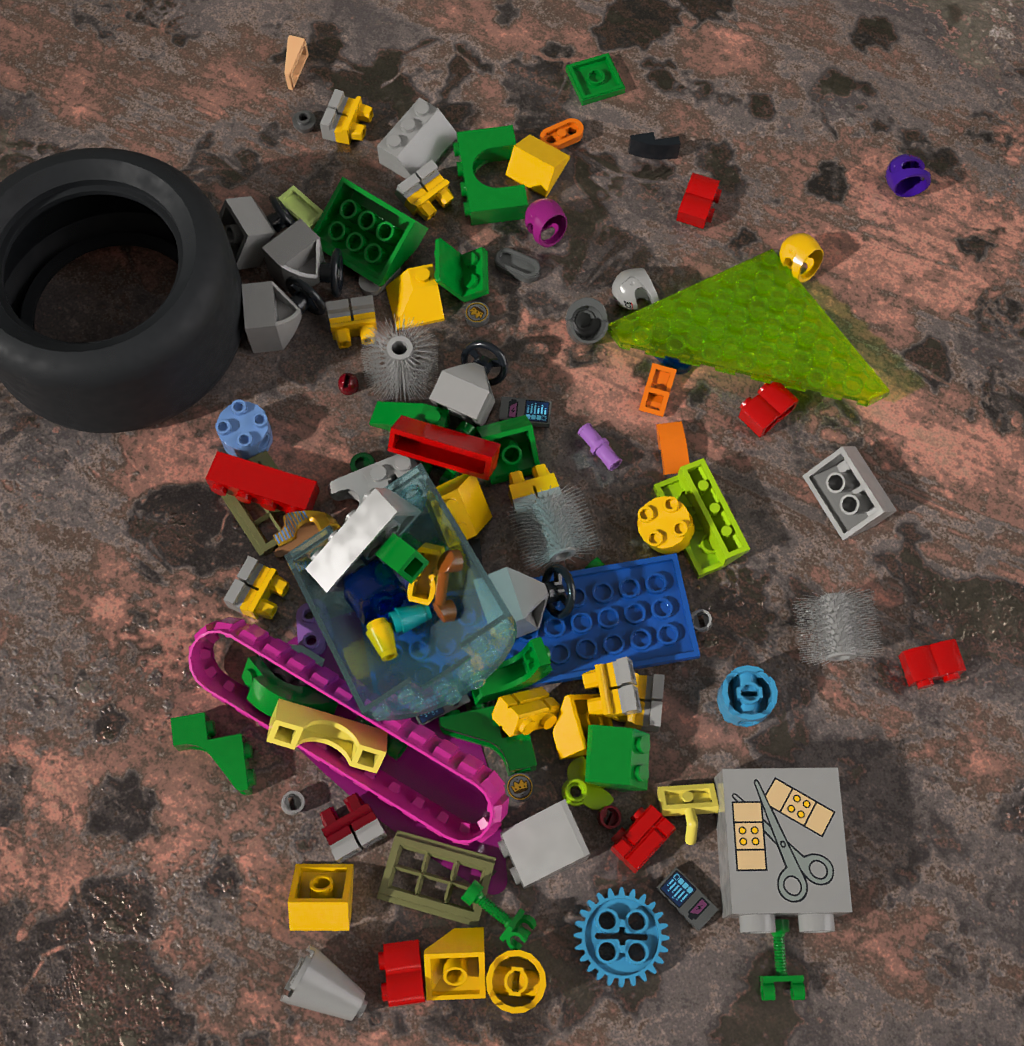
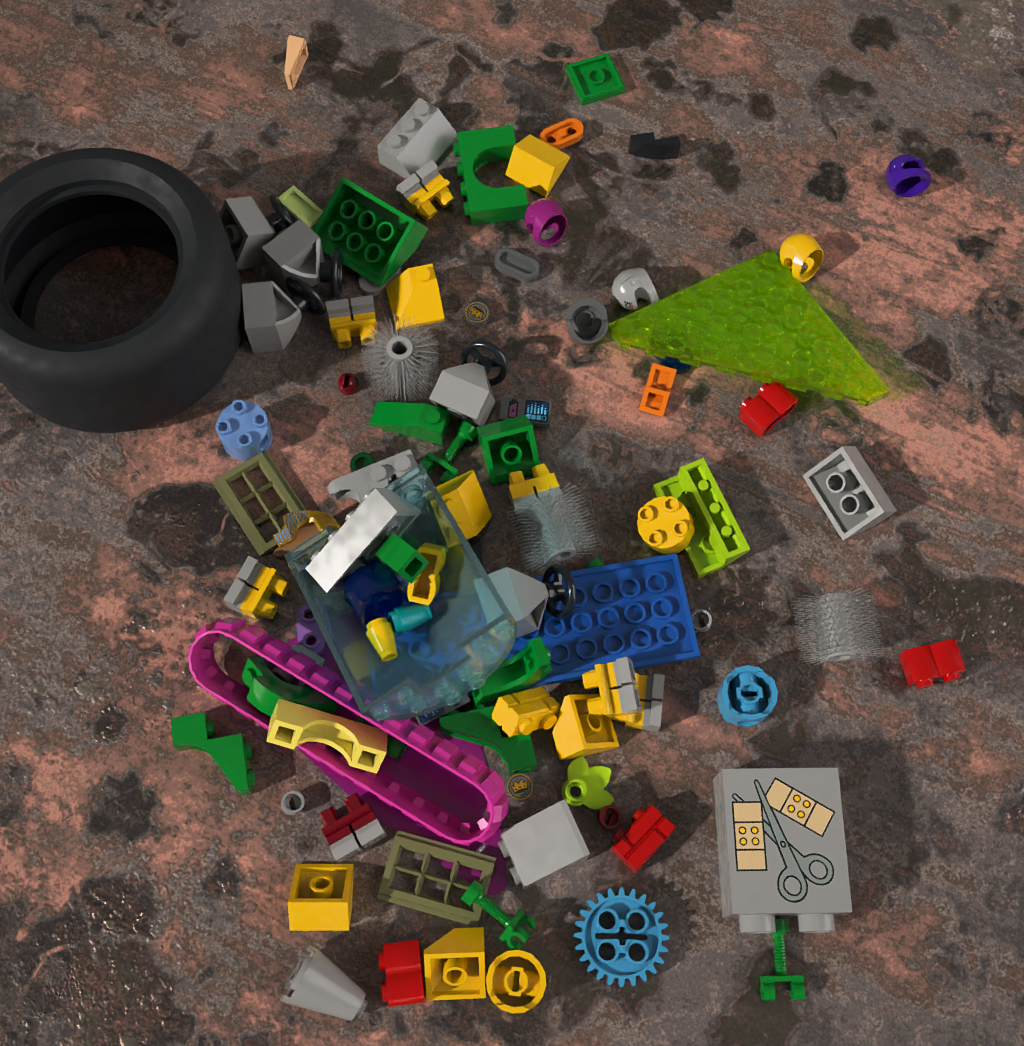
(261, 484): red brick -> none
(304, 126): flat silver plate -> none
(342, 118): yellow hips -> none
(443, 447): red brick -> none
(448, 562): dark orange bar -> none
(461, 273): green bracket -> none
(599, 446): medium lavender pin -> none
(617, 758): green slope -> none
(672, 446): orange slope -> none
(687, 899): tile -> none
(688, 801): light yellow plate -> none
(698, 200): red brick -> none

